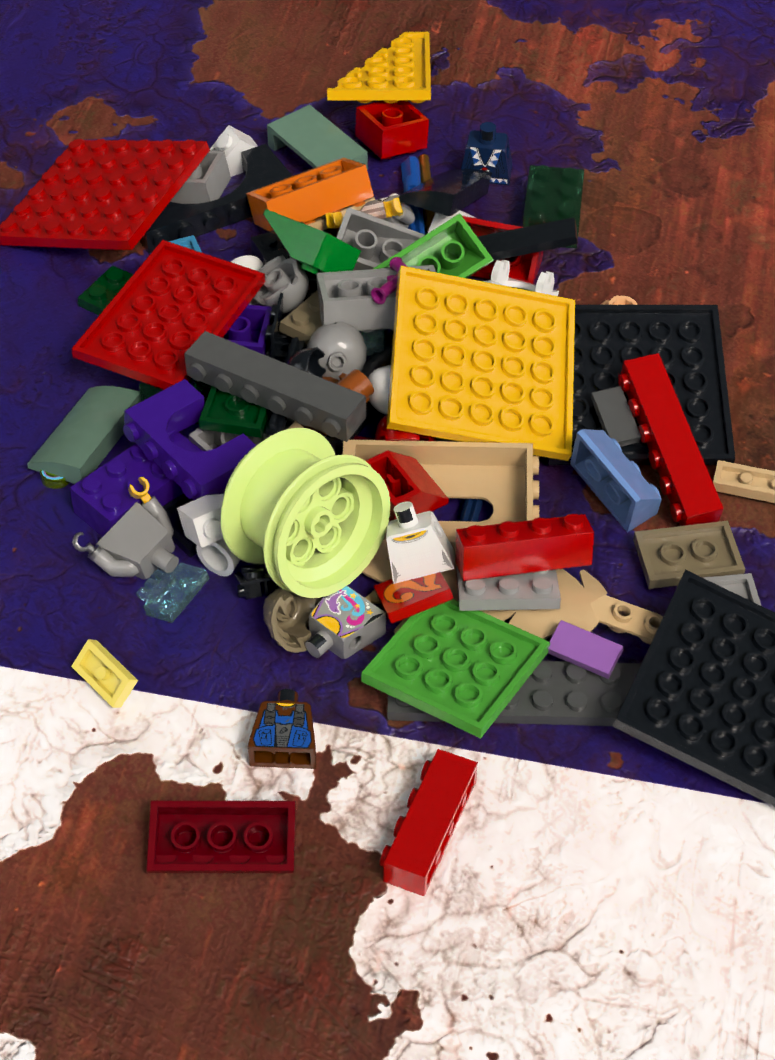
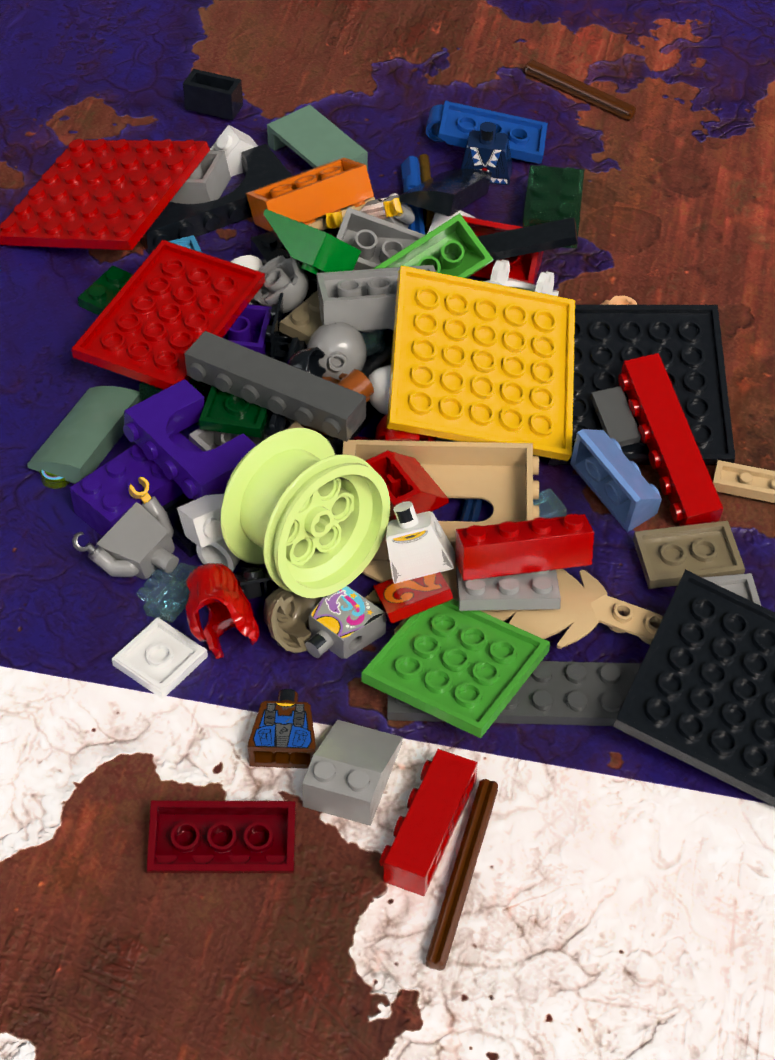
(104, 673): light yellow plate -> none
(159, 657): none -> white tile
(213, 94): none -> black piece
(228, 607): none -> red hair
(350, 772): none -> light grey slope
(380, 294): magenta piece -> none
(390, 74): yellow wing -> none
(391, 128): red brick -> none
(455, 121): none -> blue hinge
(461, 875): none -> reddish brown axle
(550, 505): none -> clear light blue tile
(580, 90): none -> reddish brown axle
(584, 649): medium lavender tile -> none

